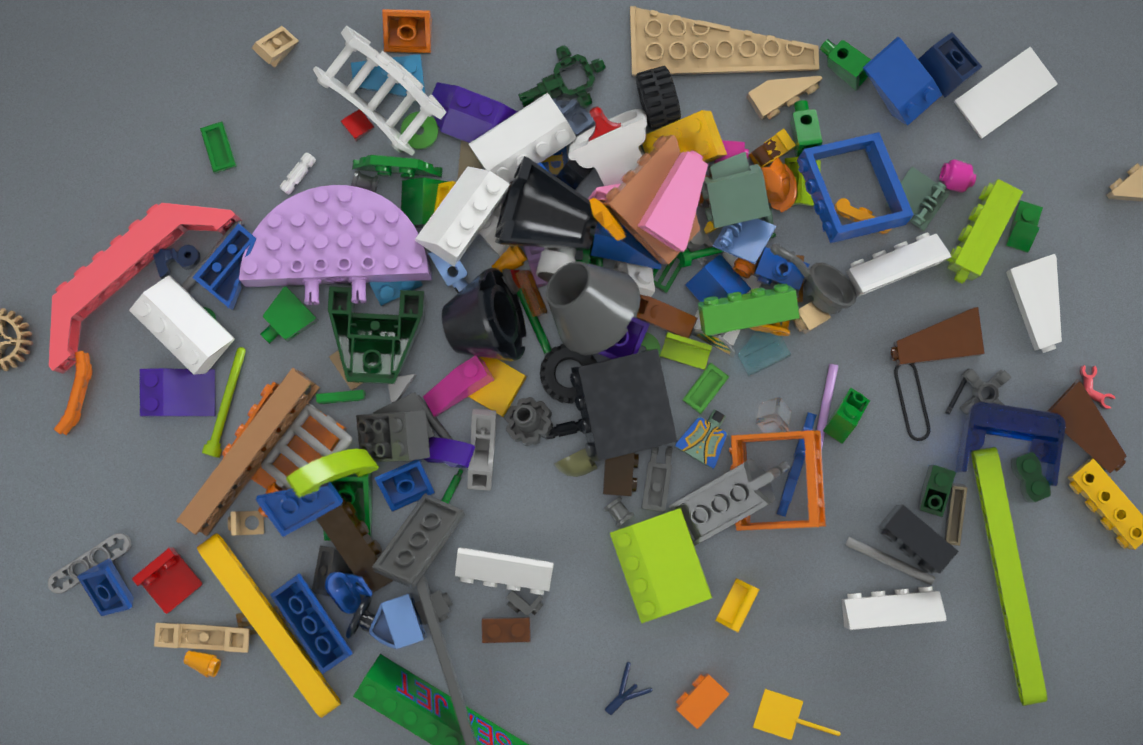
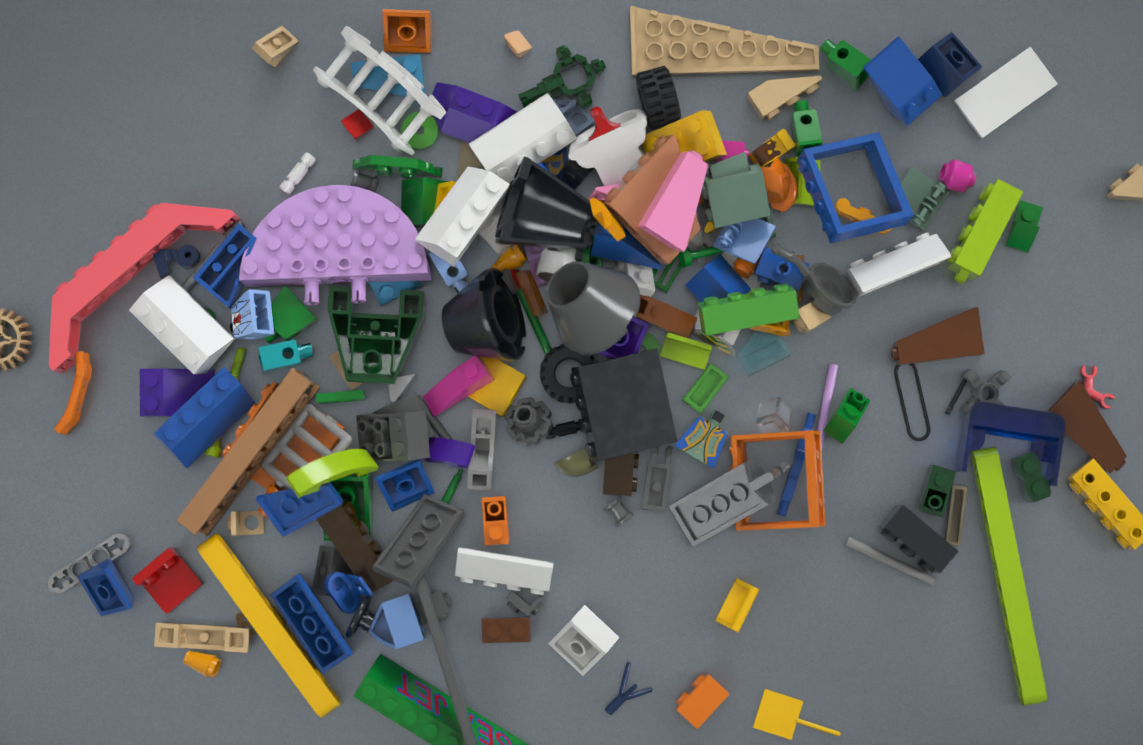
(204, 417): none -> blue slope
(218, 147): green tile -> none
(252, 316): none -> light blue torso
(272, 359): none -> teal torso
(495, 520): none -> orange slope
(517, 43): none -> light nougat slope
(583, 640): none -> white slope
(661, 565): lime slope -> none
(892, 609): white slope -> none
(1038, 300): white slope -> none

